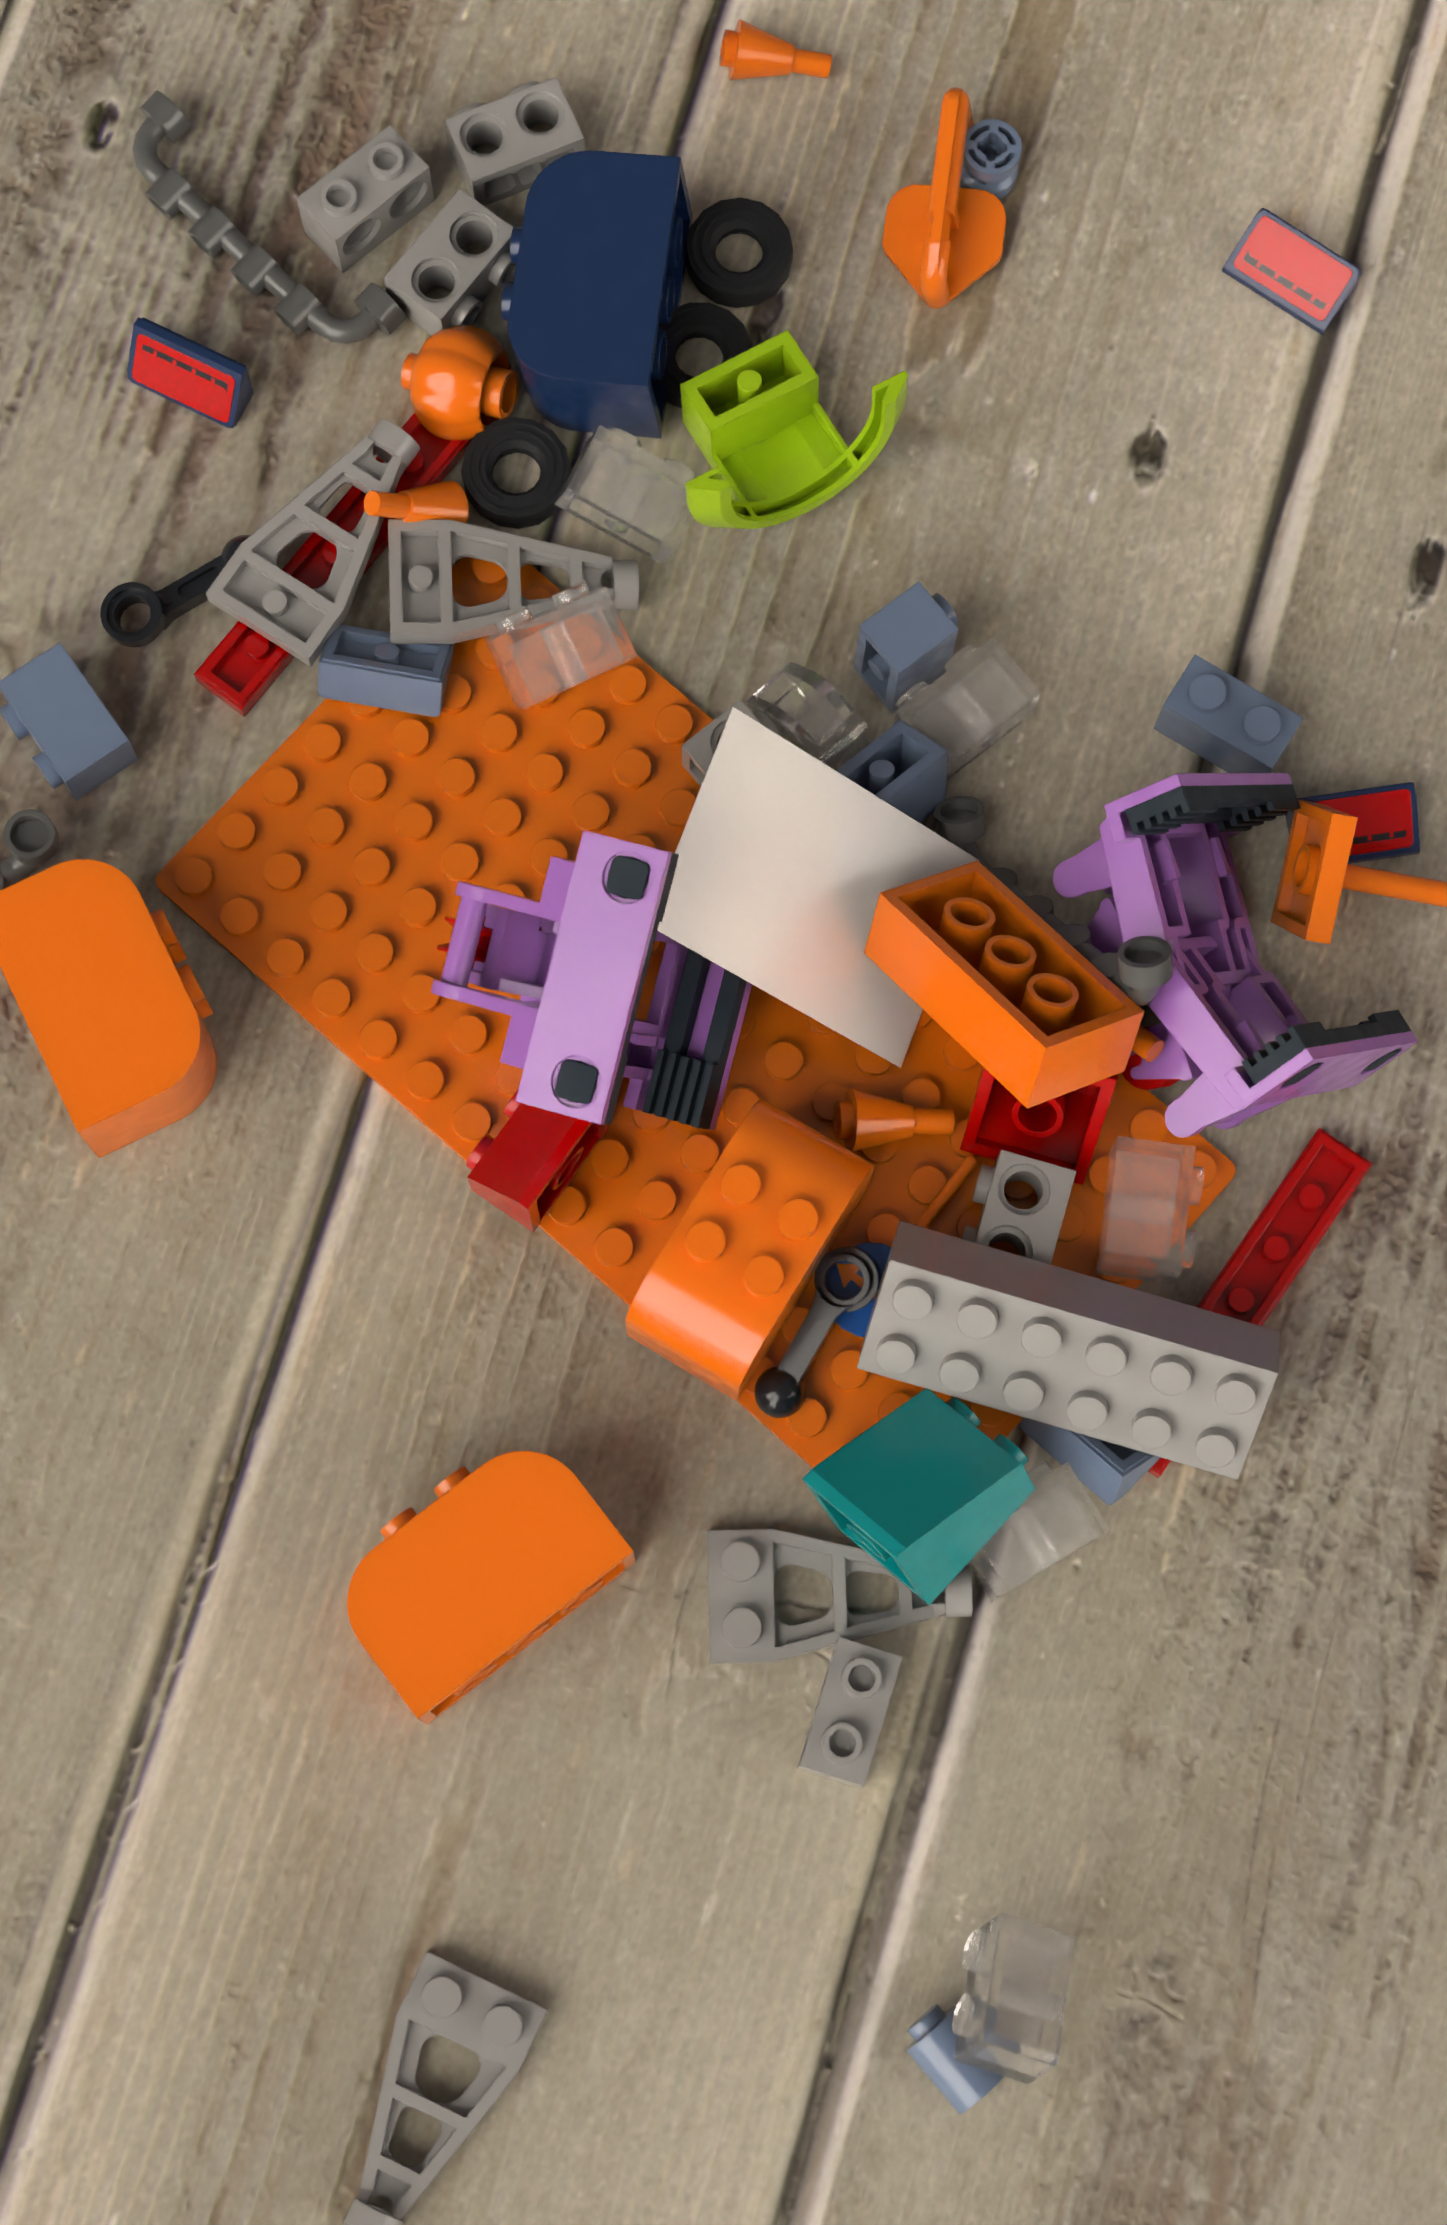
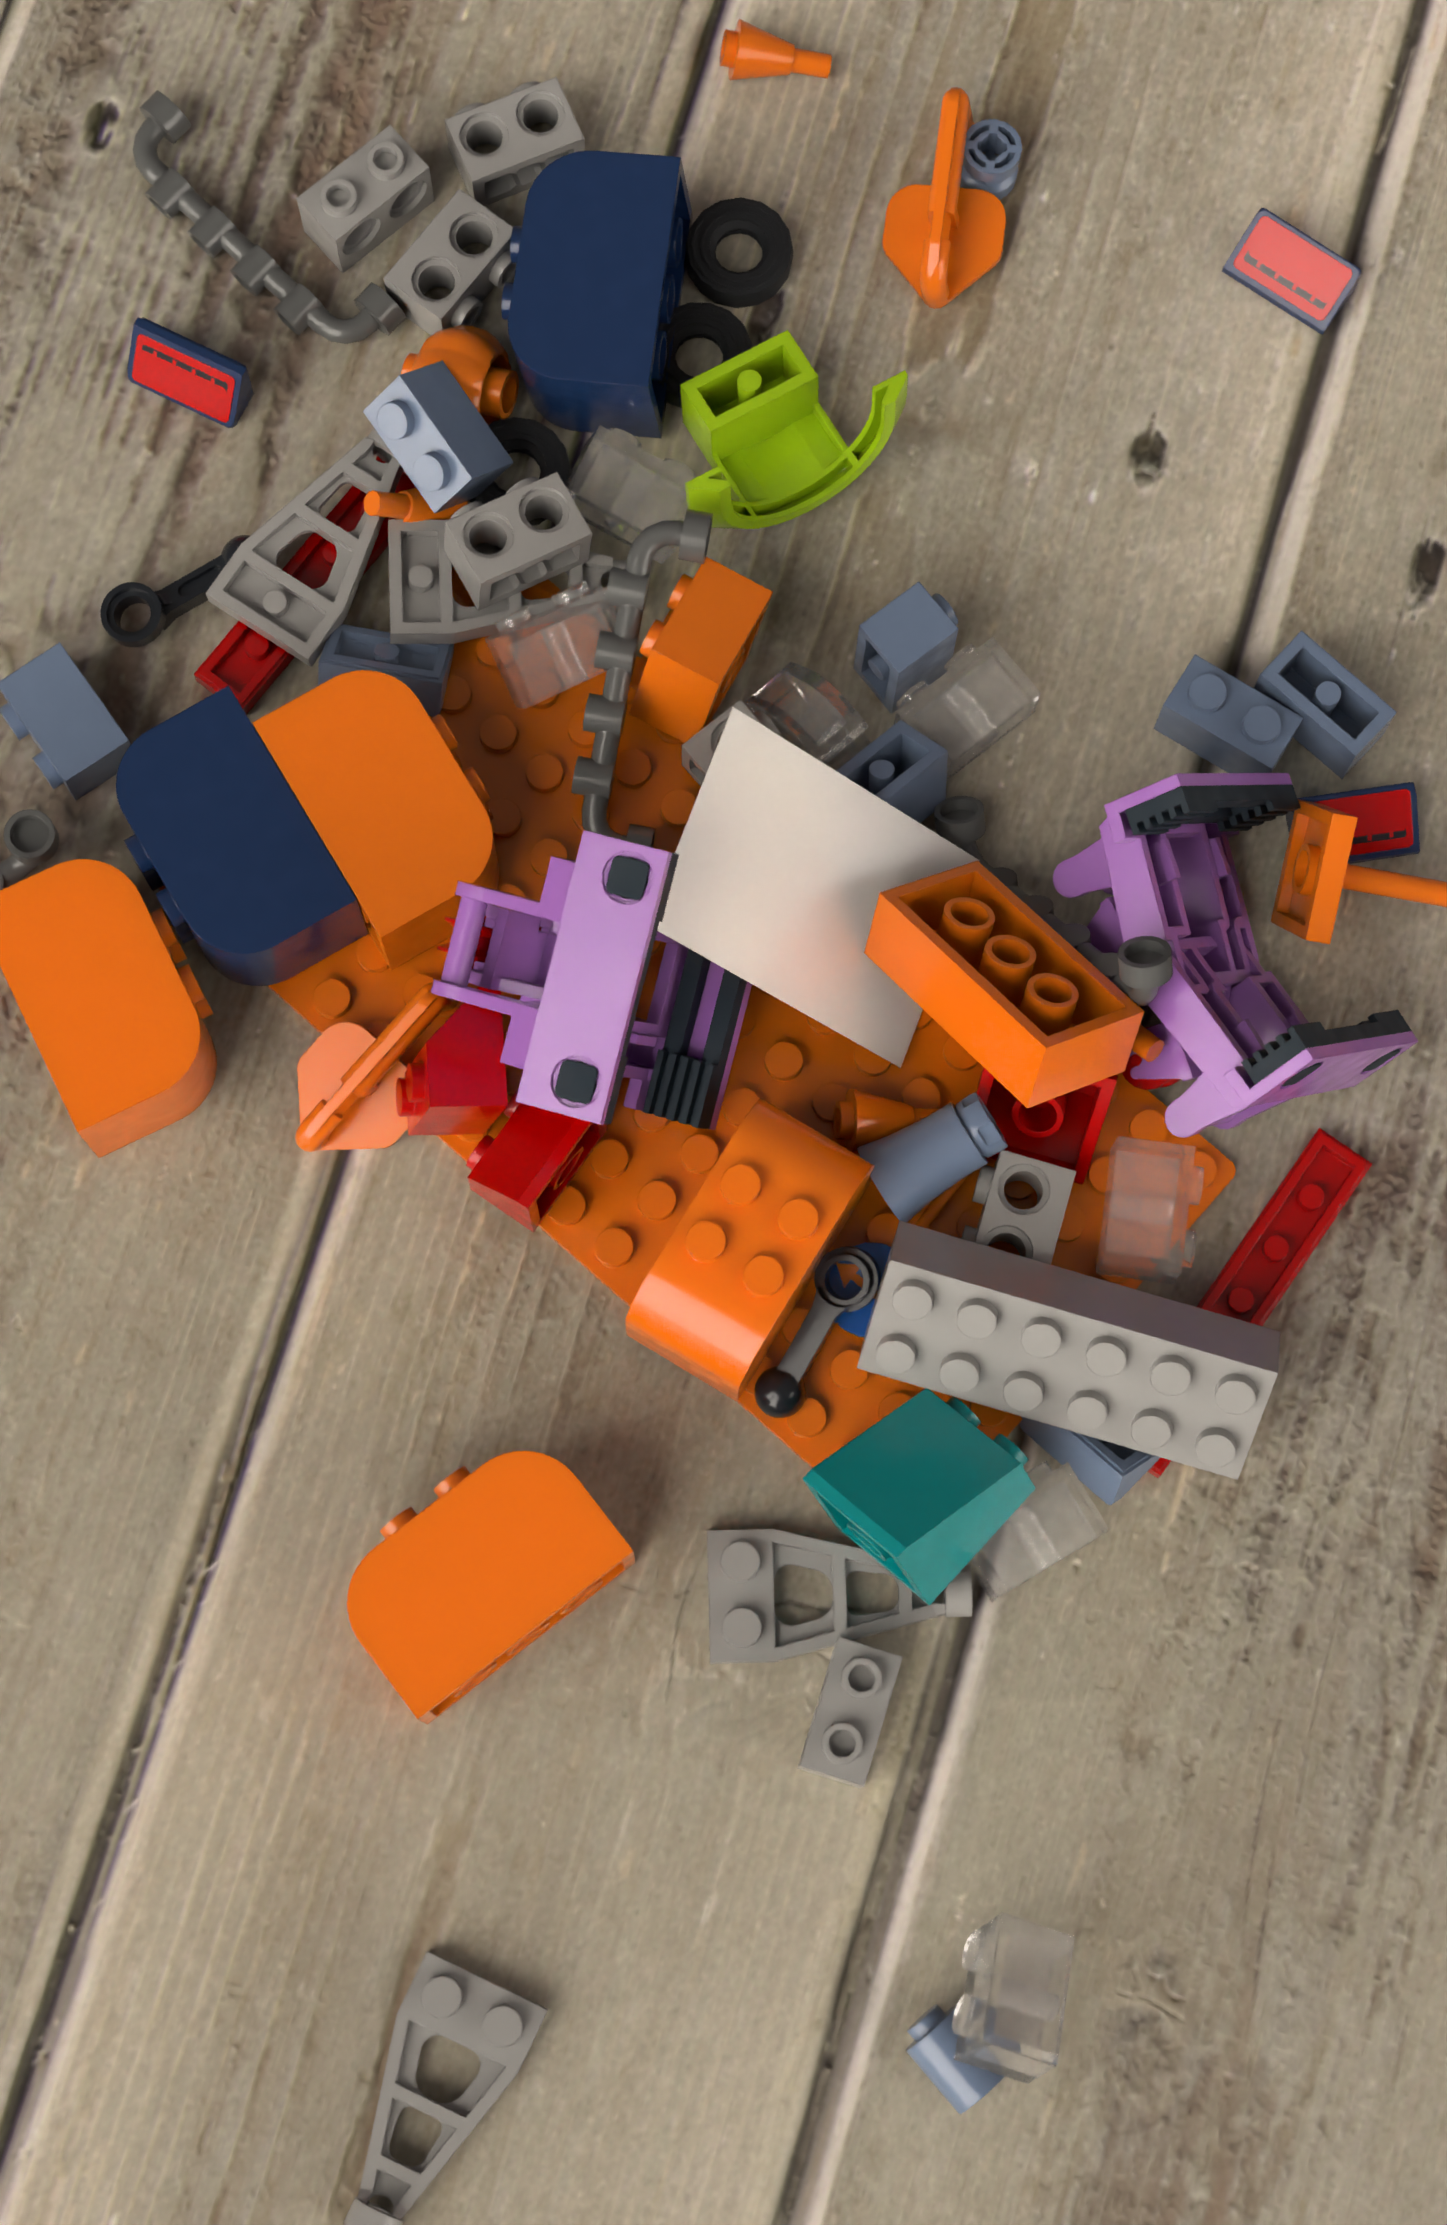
(232, 847): none -> dark blue brick
(352, 1078): none -> orange piece
(386, 803): none -> orange brick
(438, 436): none -> sand blue brick
(457, 1076): none -> red slope
(526, 552): none -> light grey brick
(617, 655): none -> dark grey bar
(697, 649): none -> orange brick
(932, 1154): none -> sand blue plant
(1337, 709): none -> sand blue brick

